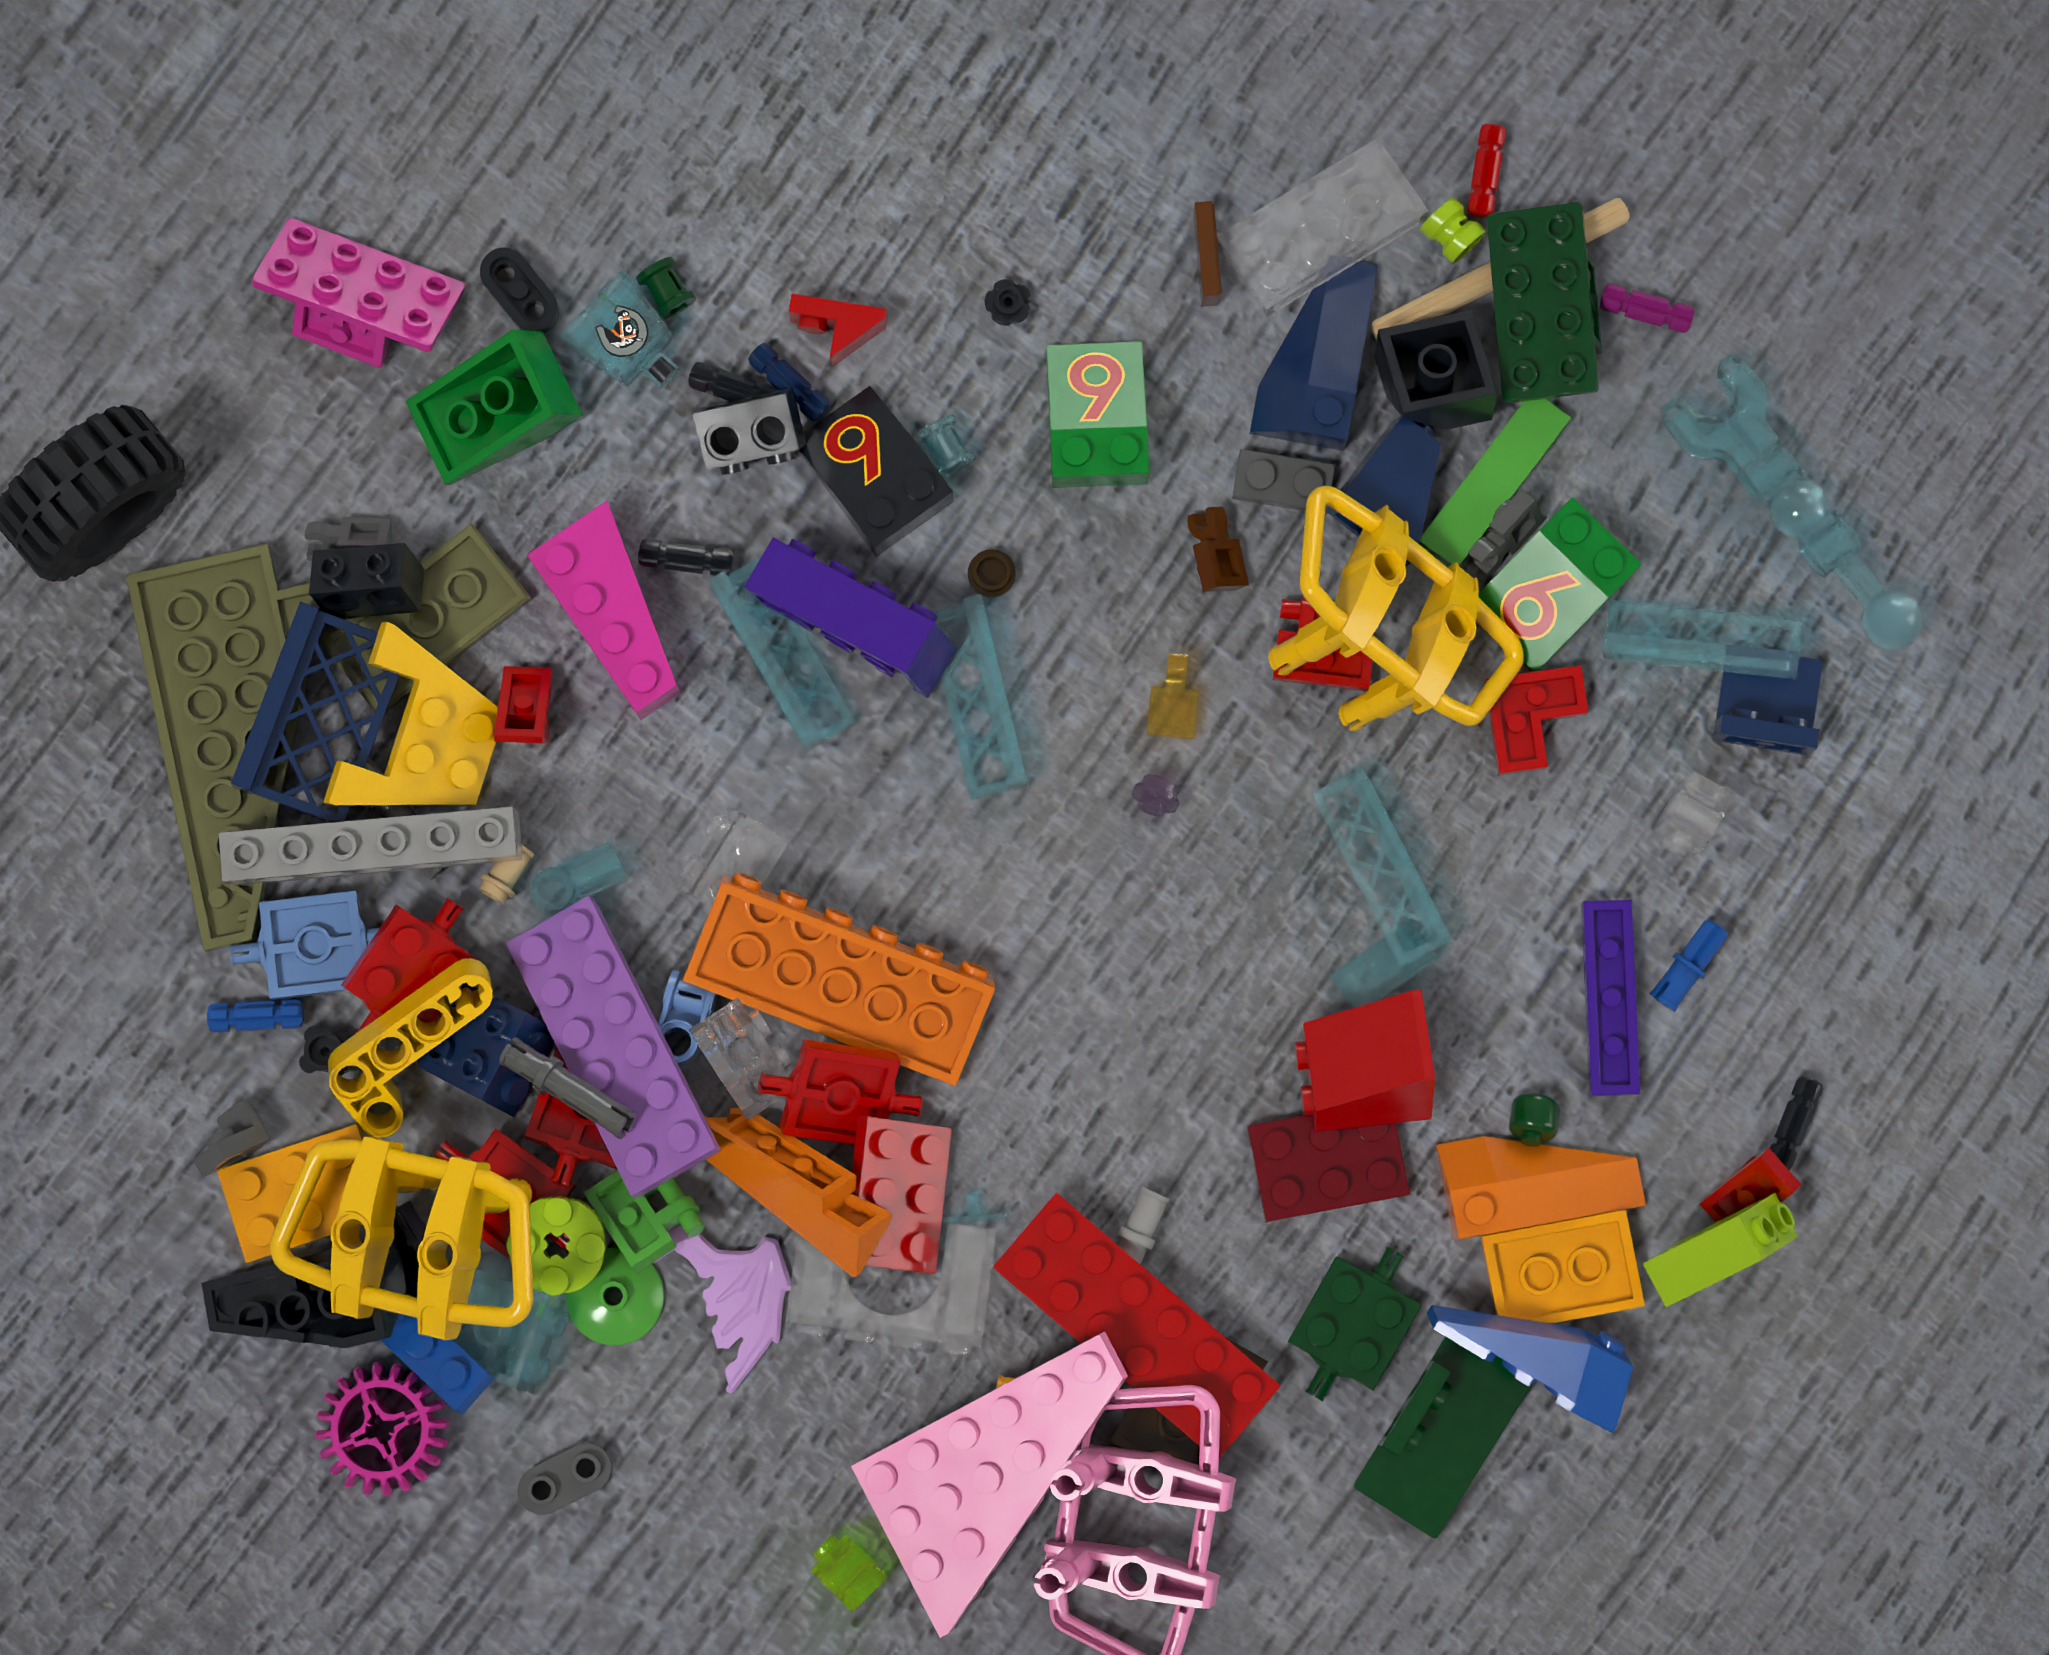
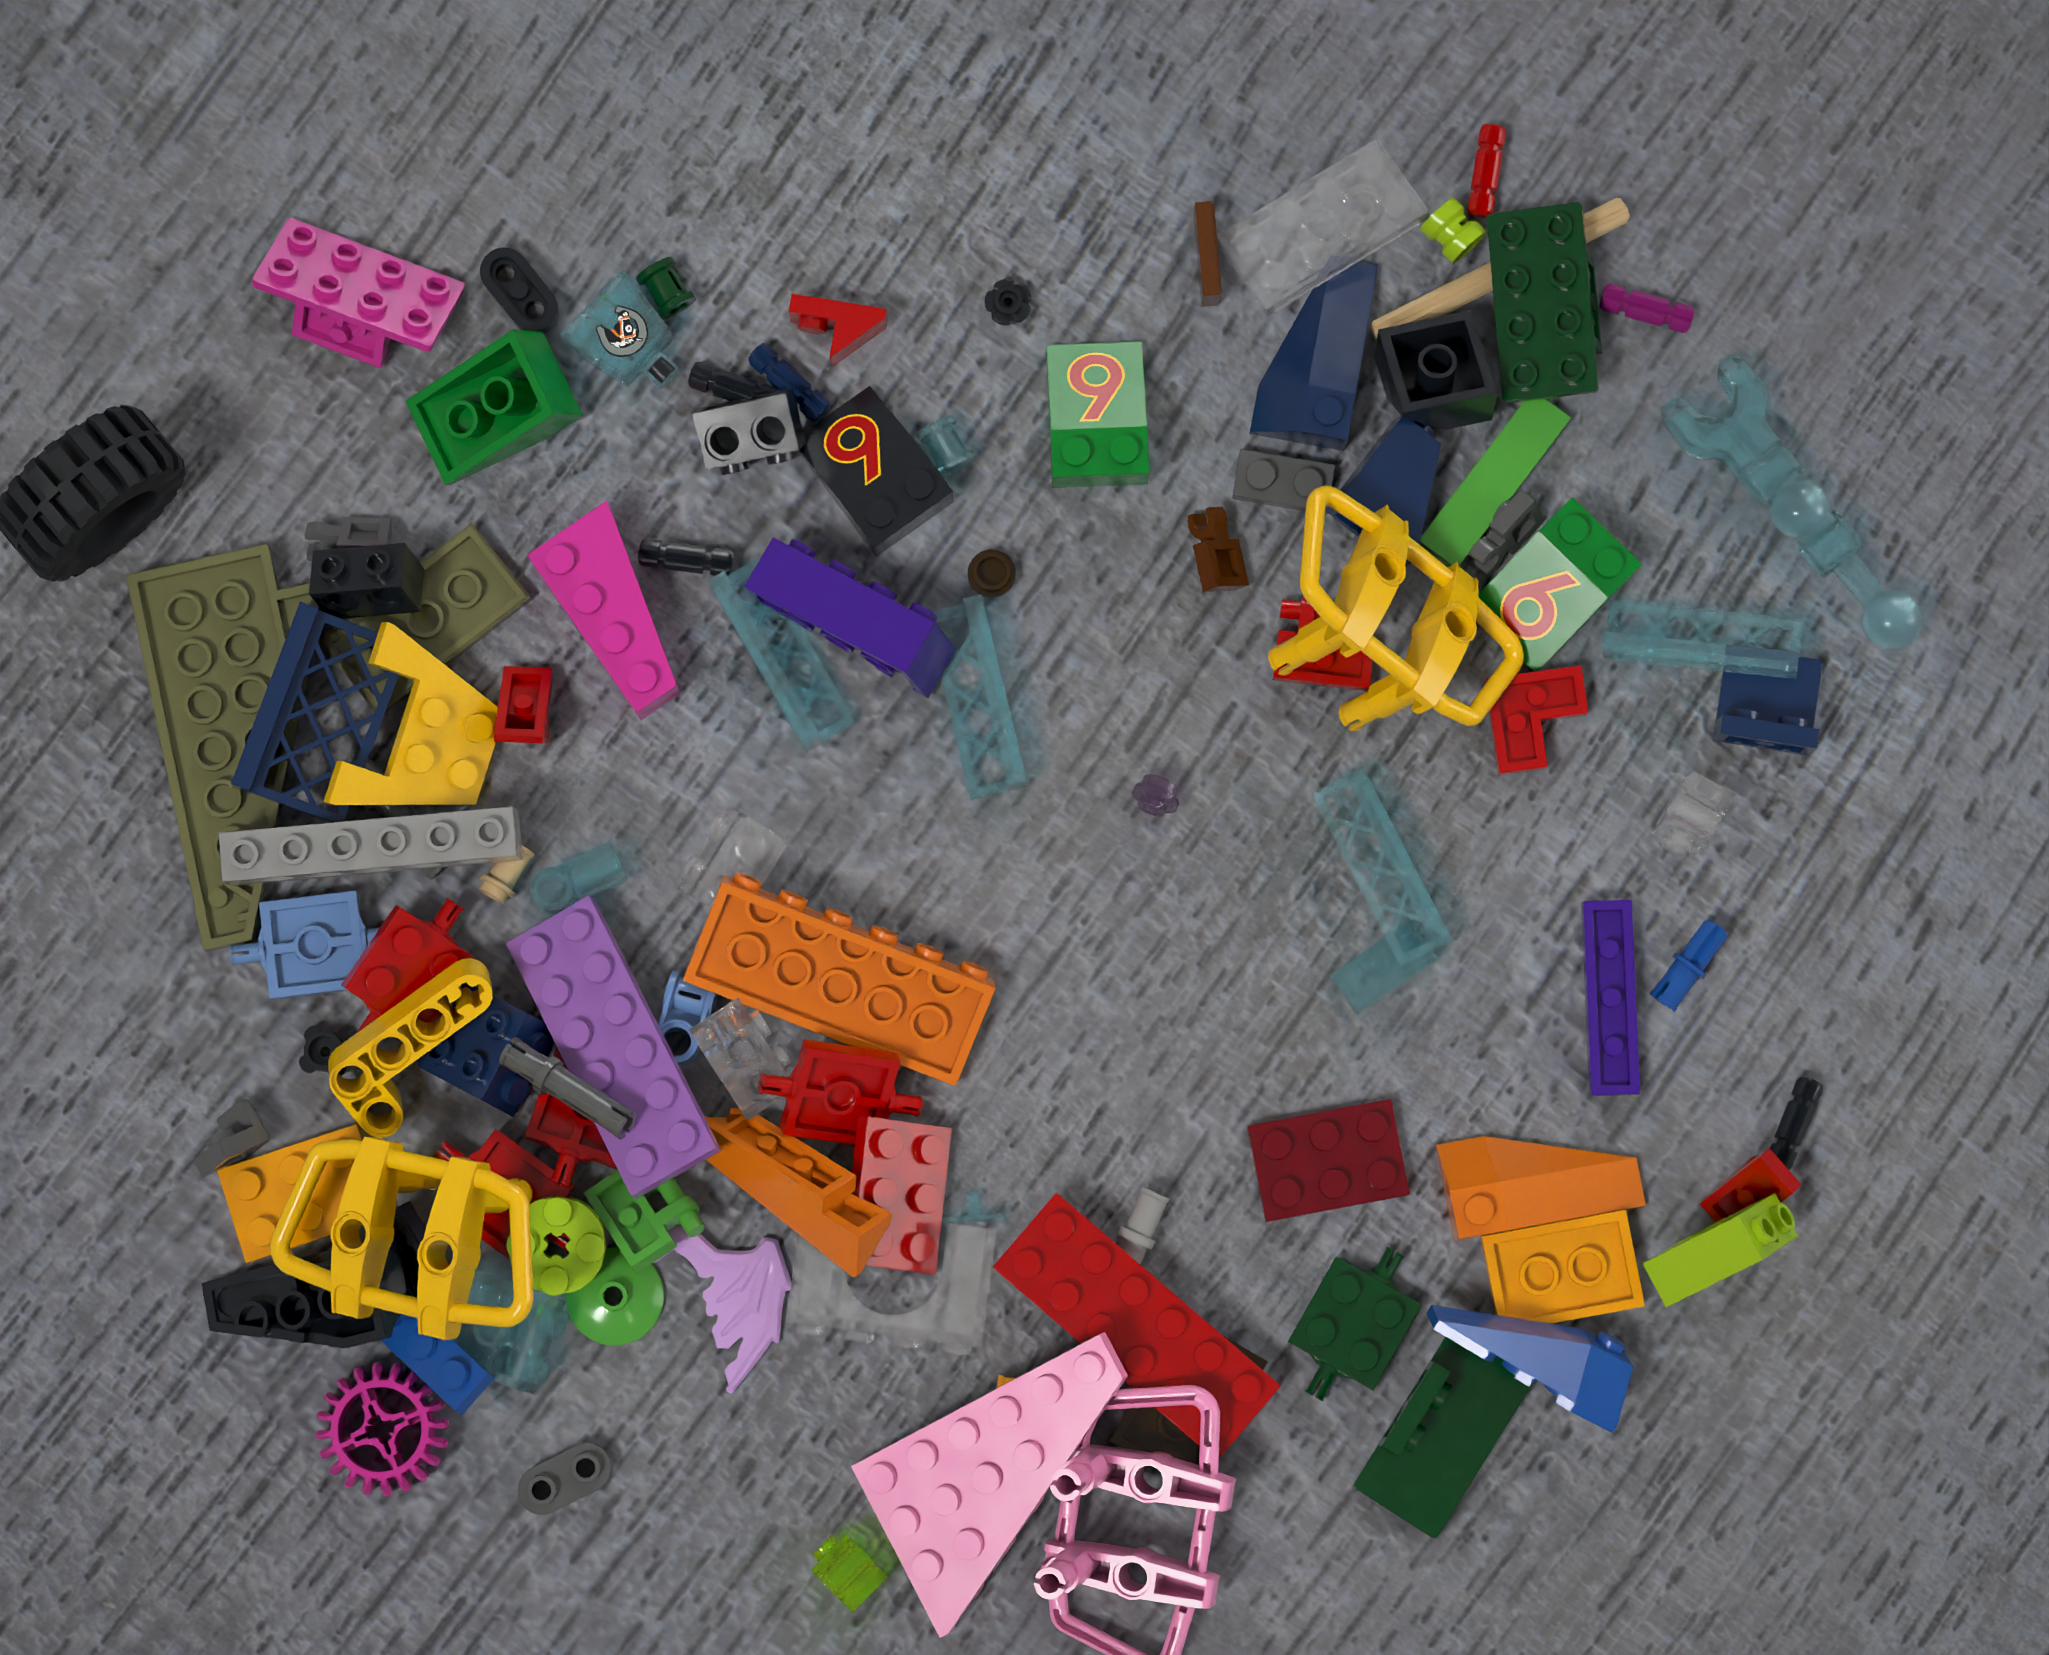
(255, 1016): blue axle -> none
(1173, 707): clear yellow plate -> none
(1368, 1065): red slope -> none
(1534, 1118): dark green piece -> none

